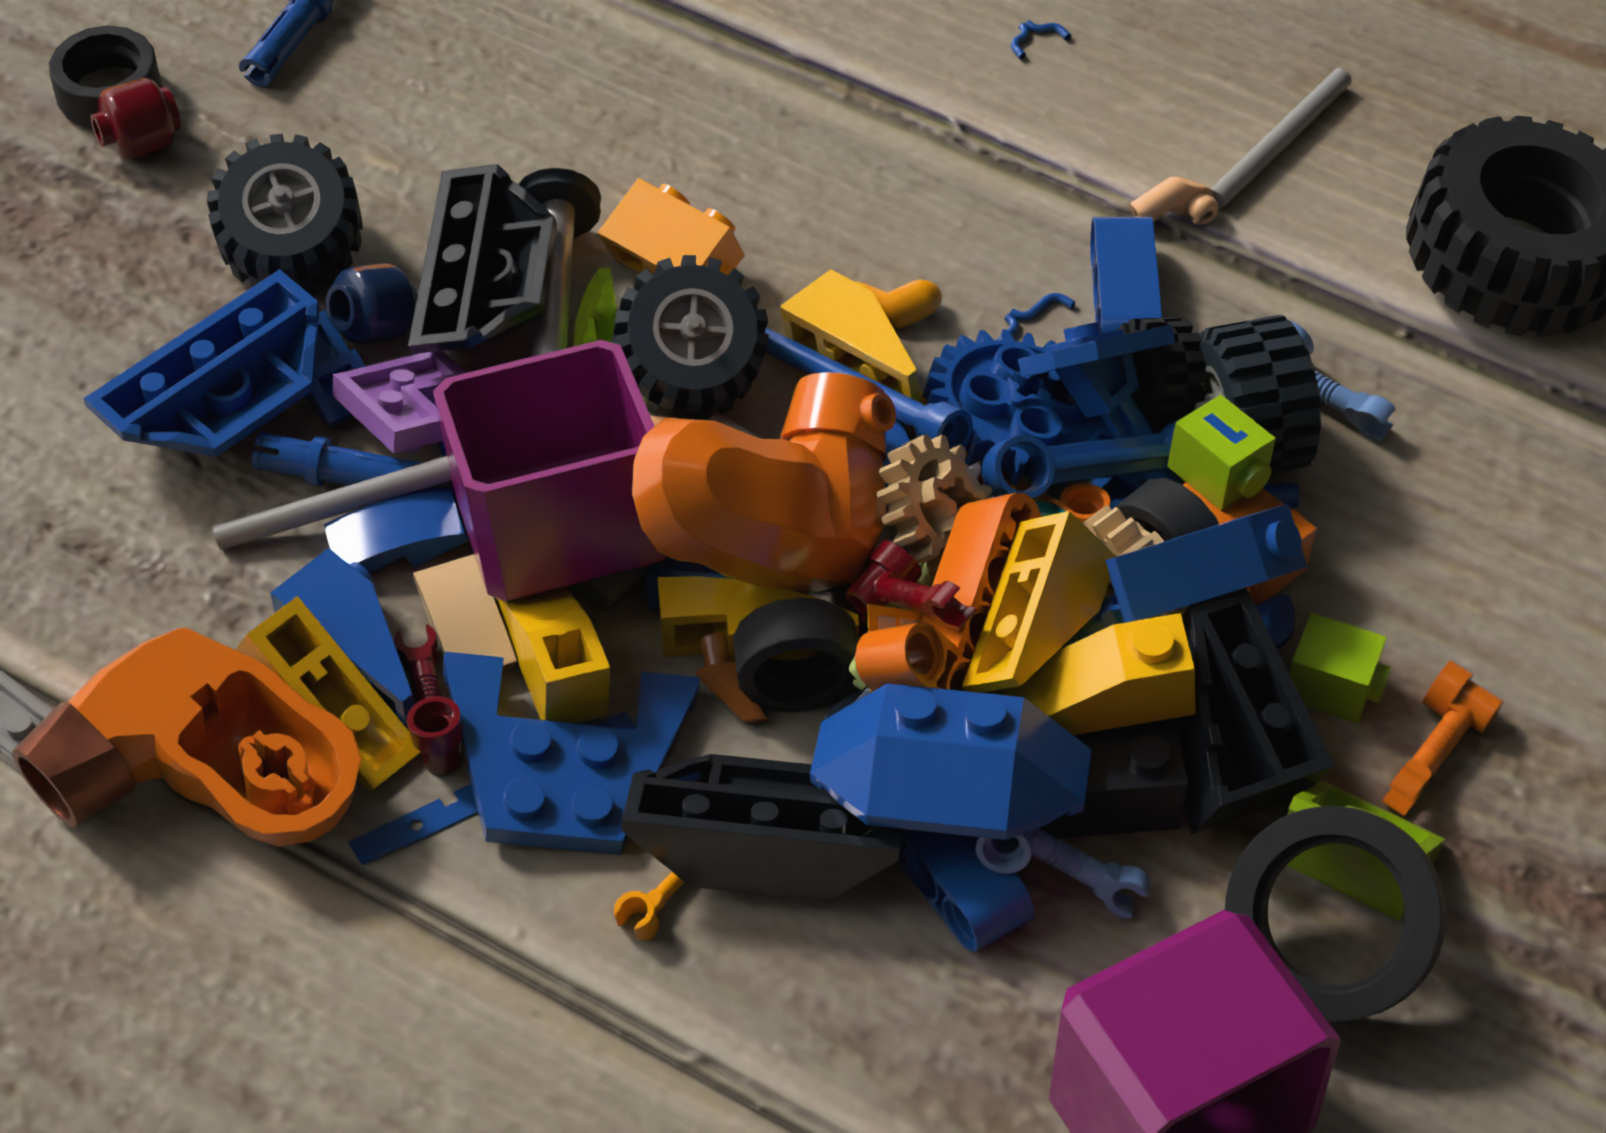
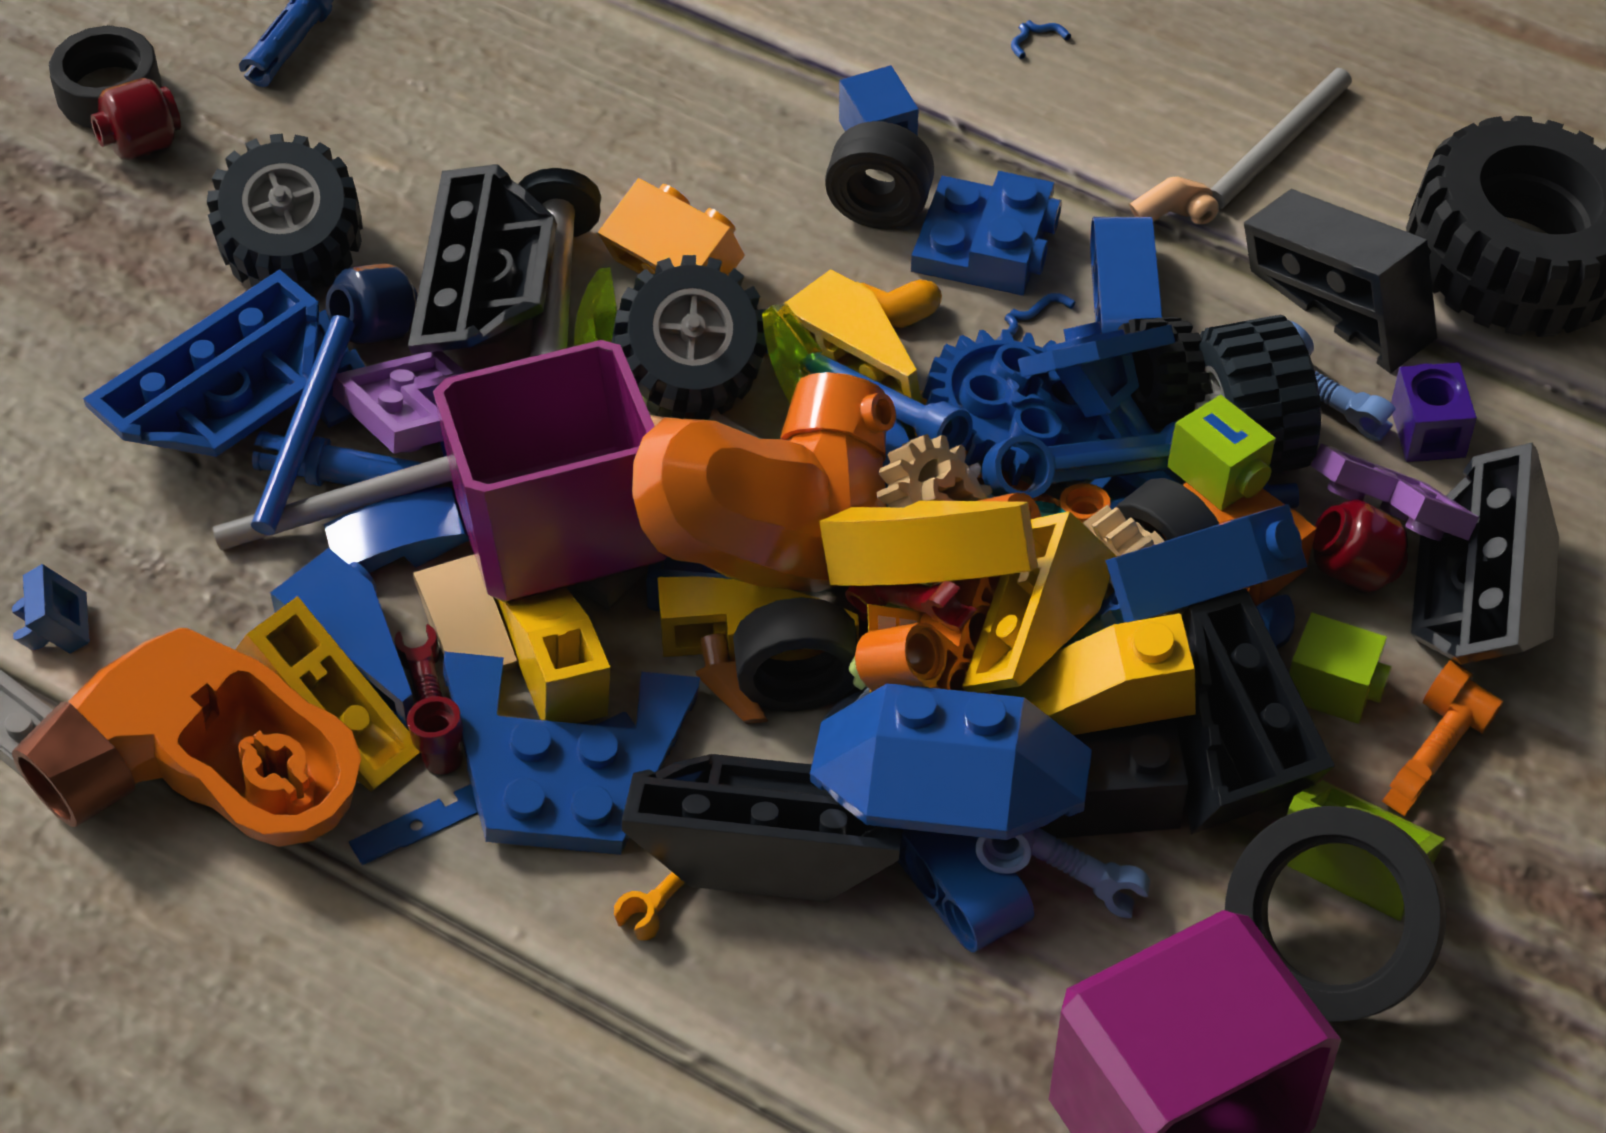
(51, 611): none -> blue tile
(302, 425): none -> blue bar
(788, 346): none -> clear neon green slope
(876, 97): none -> blue brick
(886, 149): none -> black tyre
(928, 542): none -> yellow slope
(988, 231): none -> blue plate
(1350, 269): none -> black wedge
(1360, 546): none -> dark red head
(1402, 496): none -> medium lavender plate
(1433, 412): none -> dark purple brick
(1500, 585): none -> black wedge

